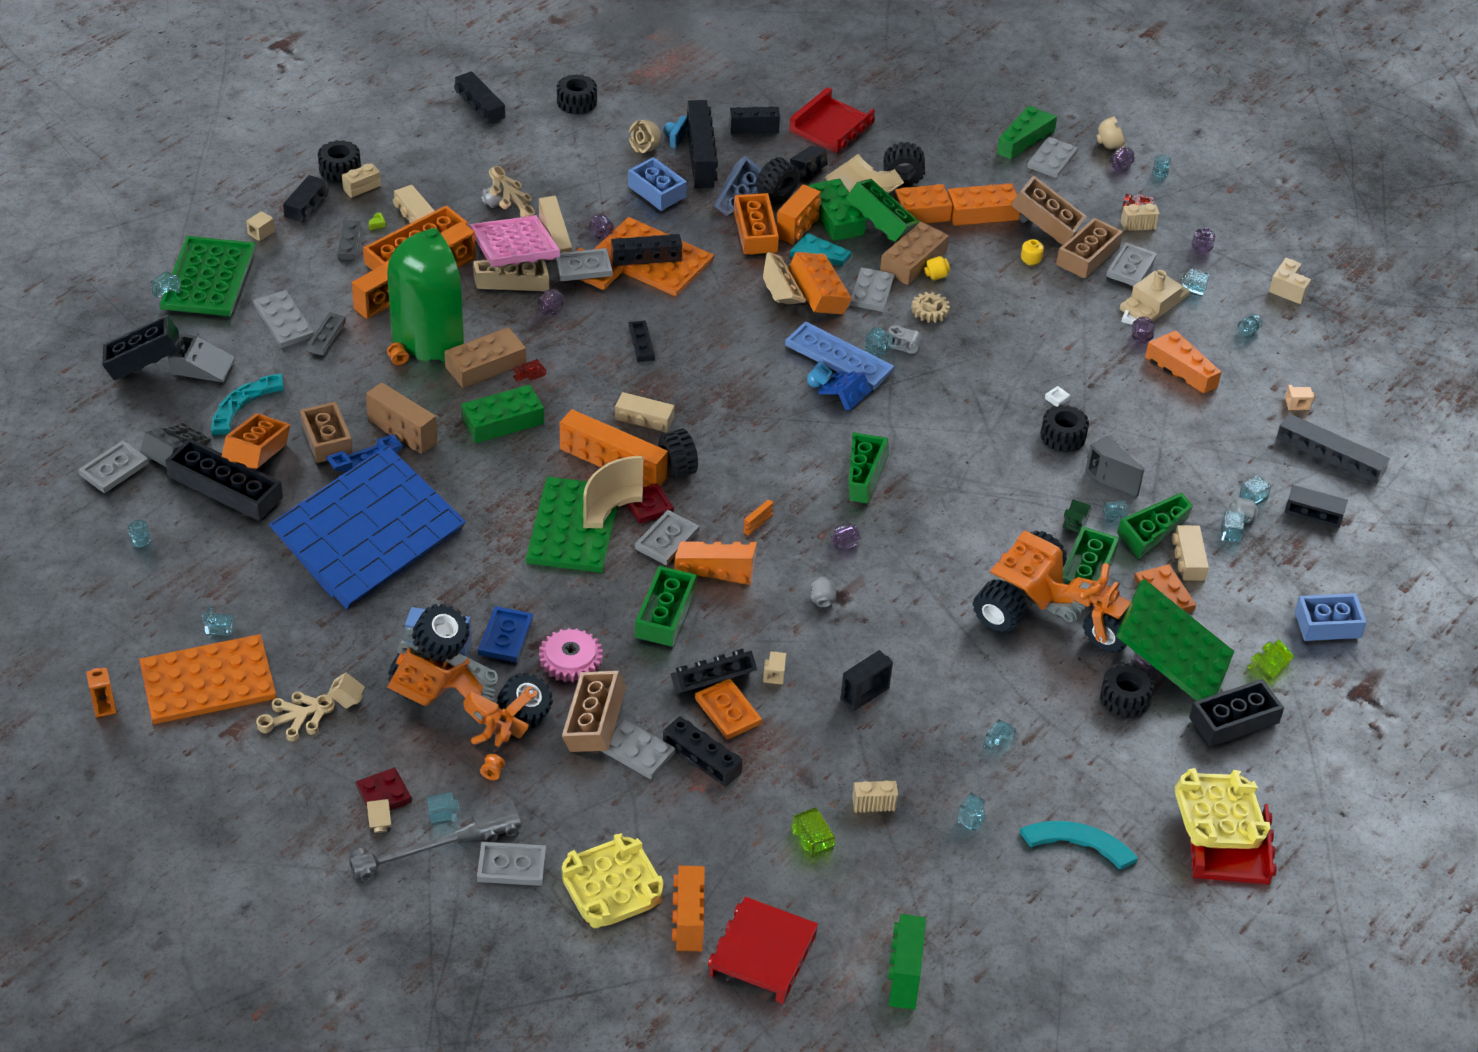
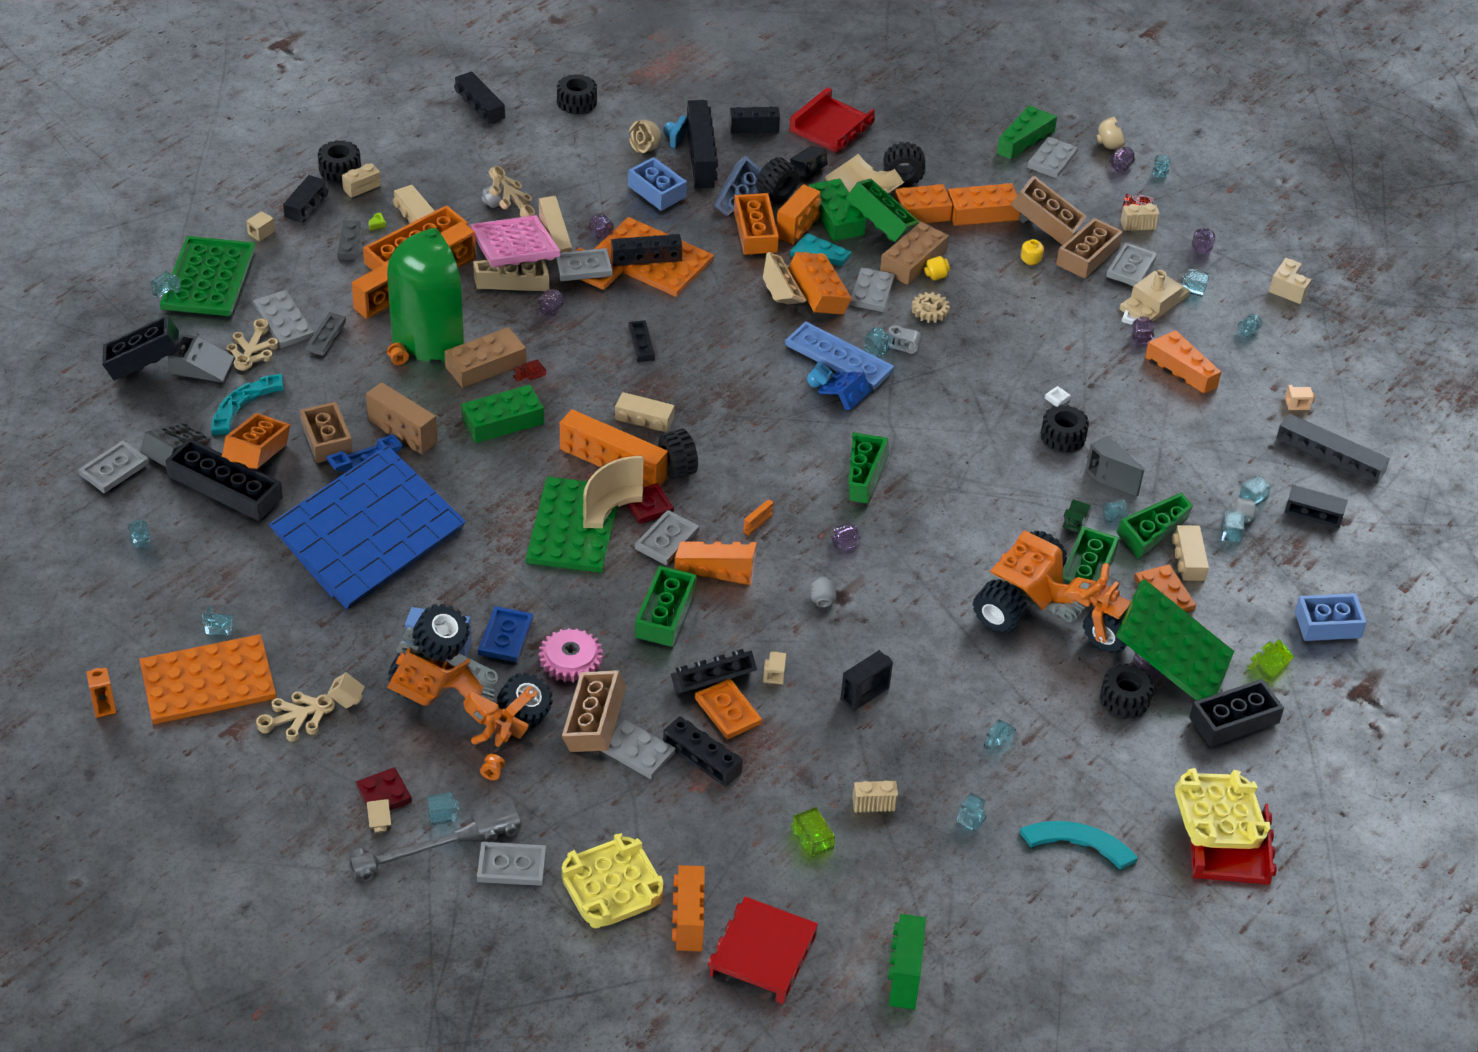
(245, 360): none -> tan plant

